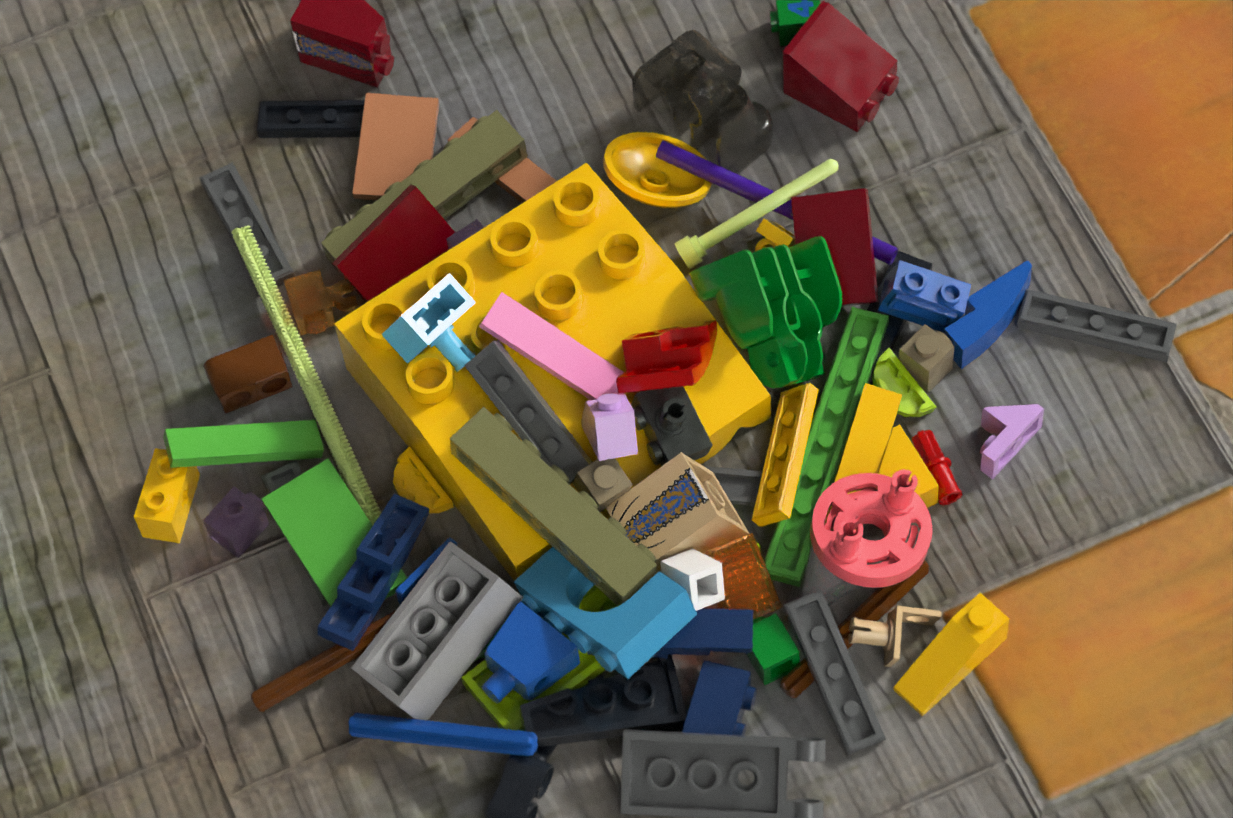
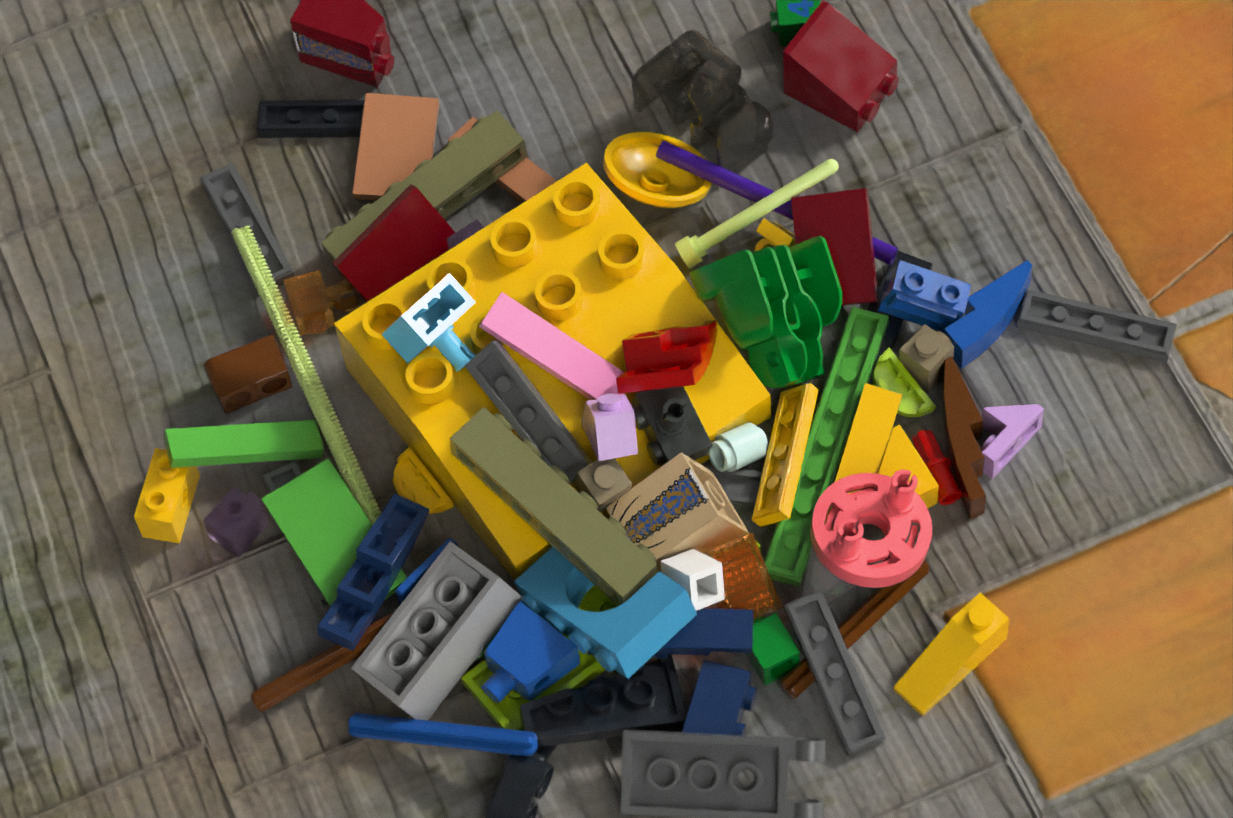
(738, 447): none -> light aqua brick
(889, 633): tan bracket -> none
(962, 429): none -> reddish brown slope

